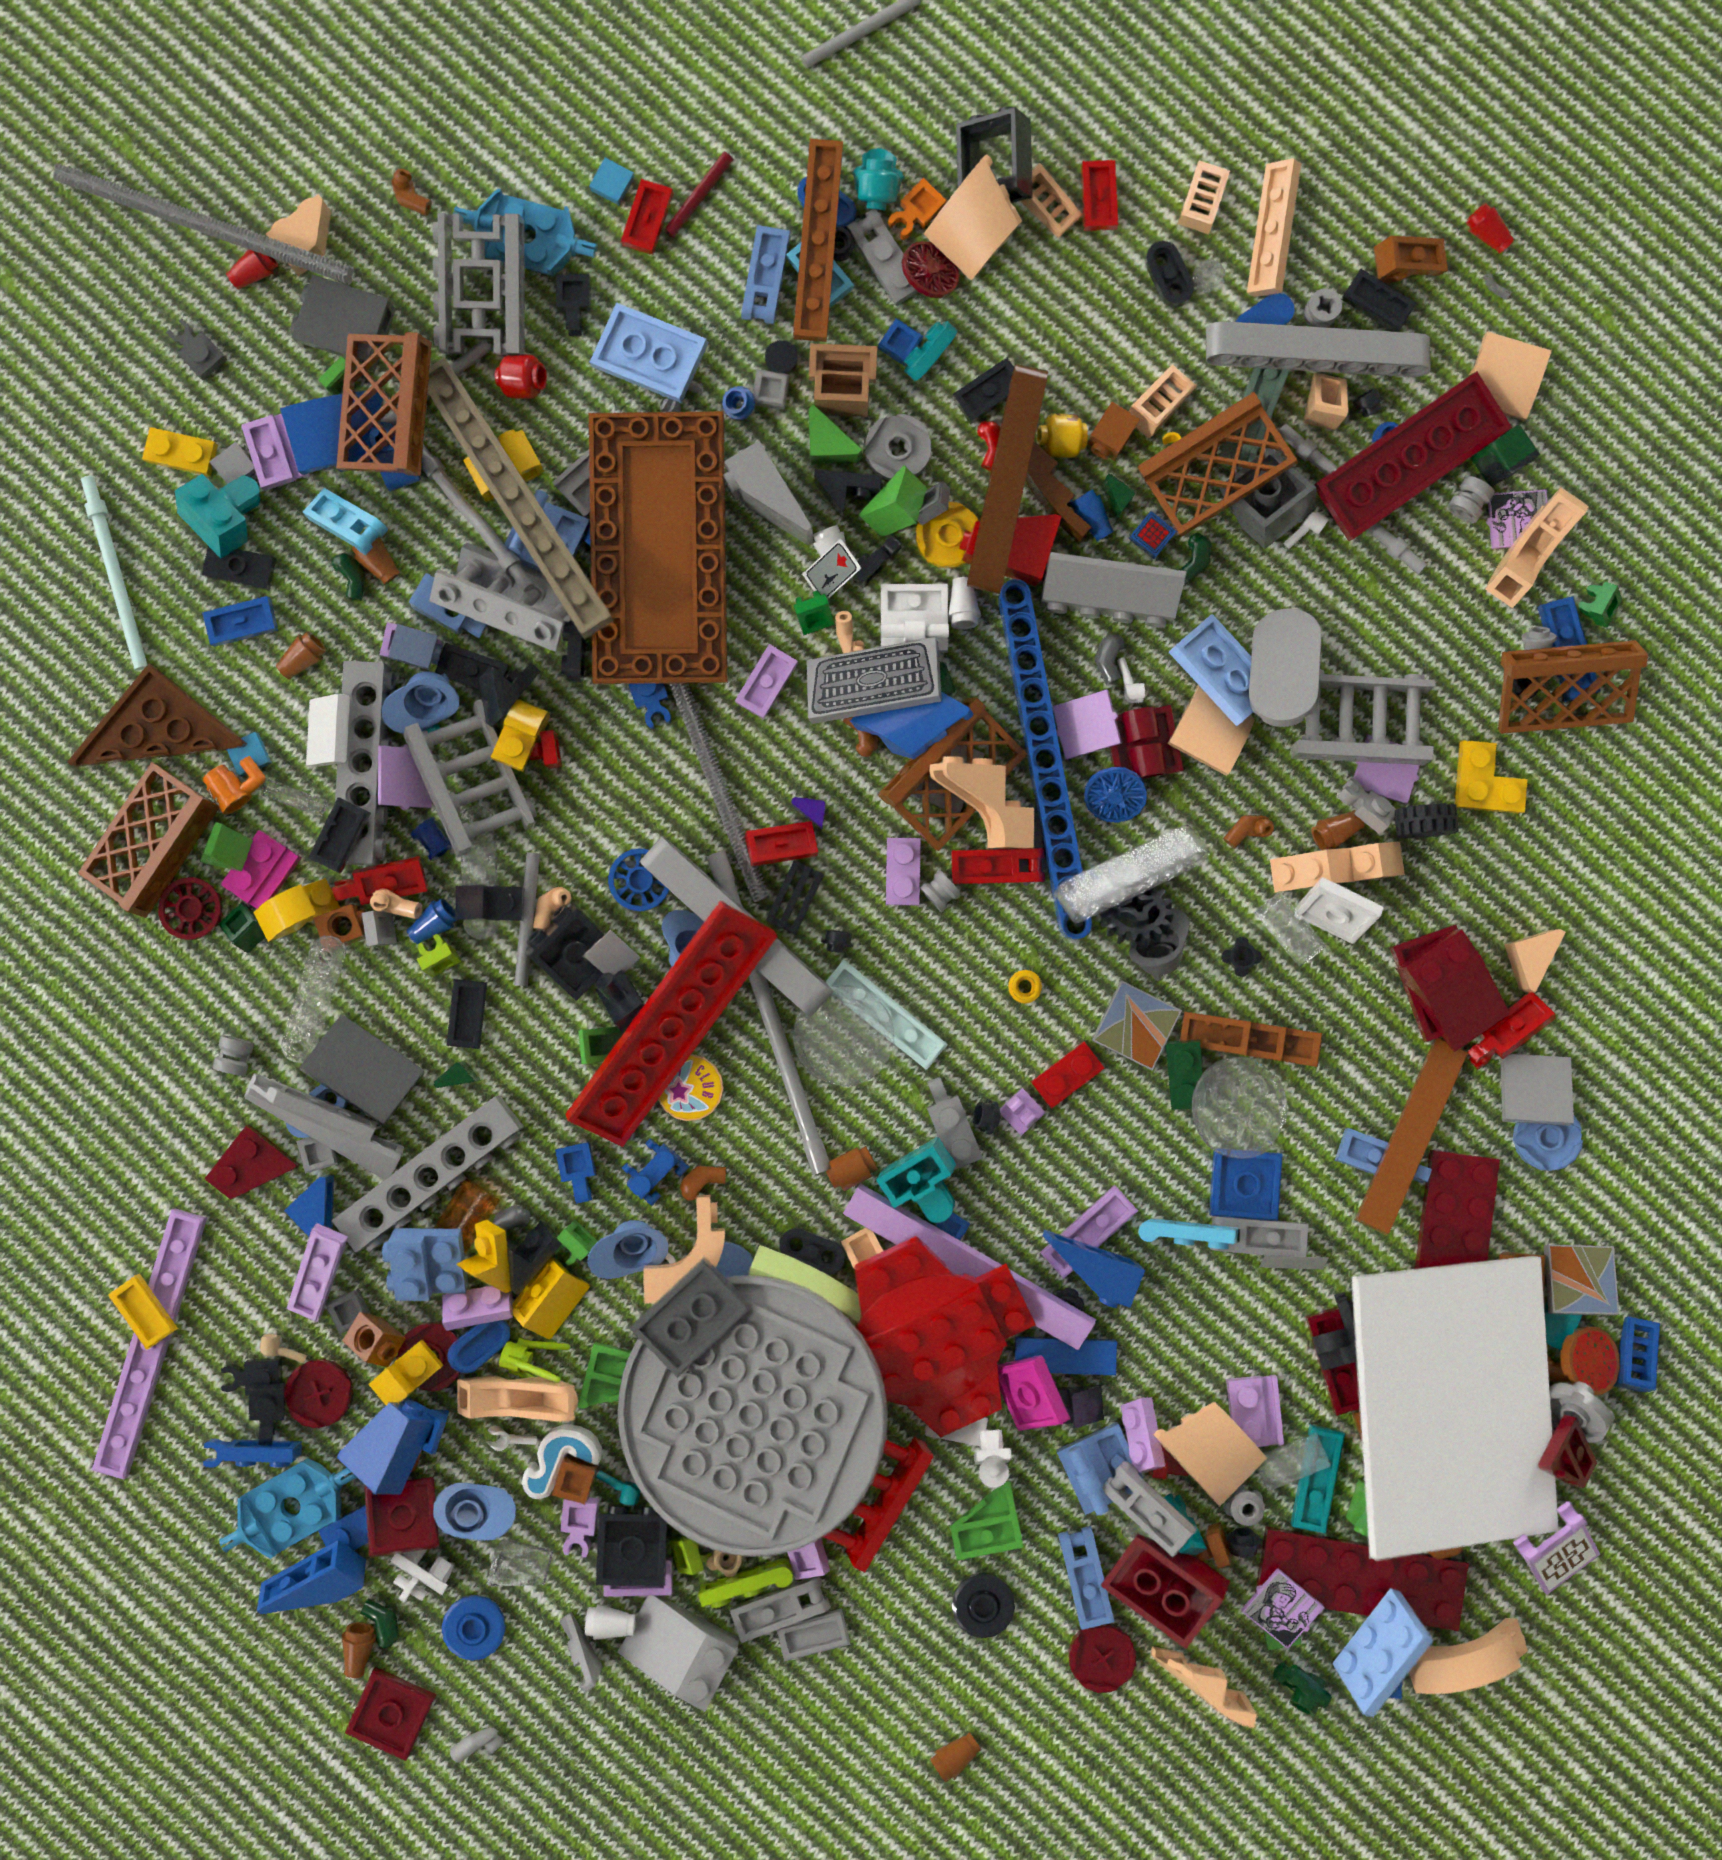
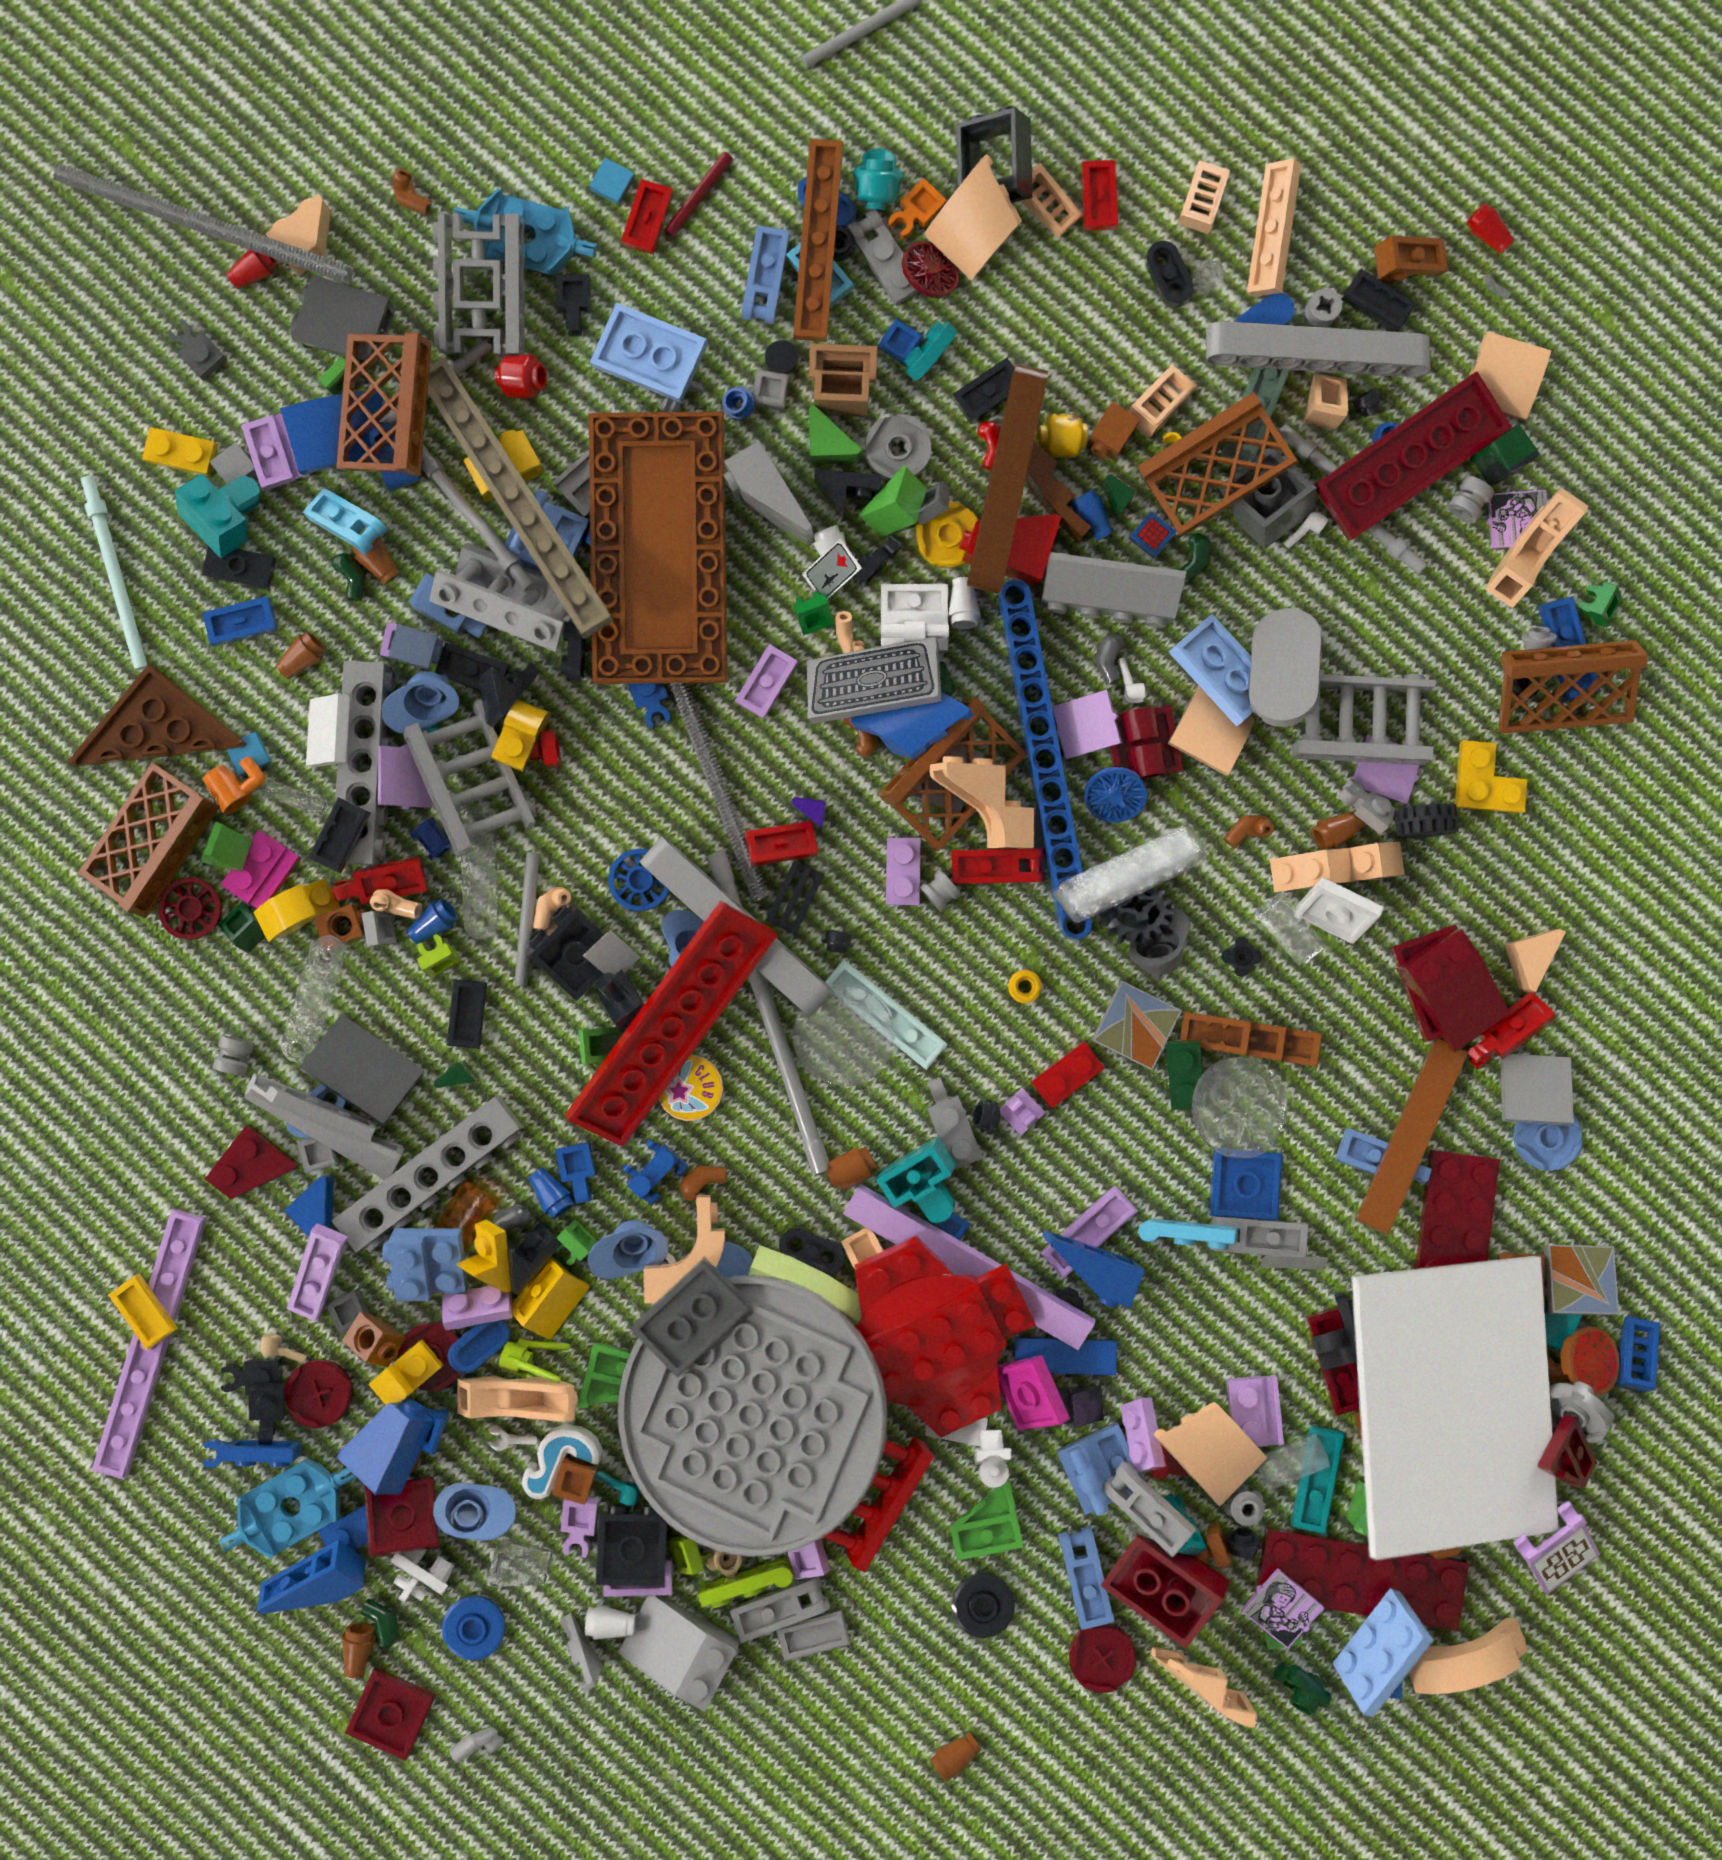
(489, 903): black slope -> none
(551, 1194): none -> blue cone

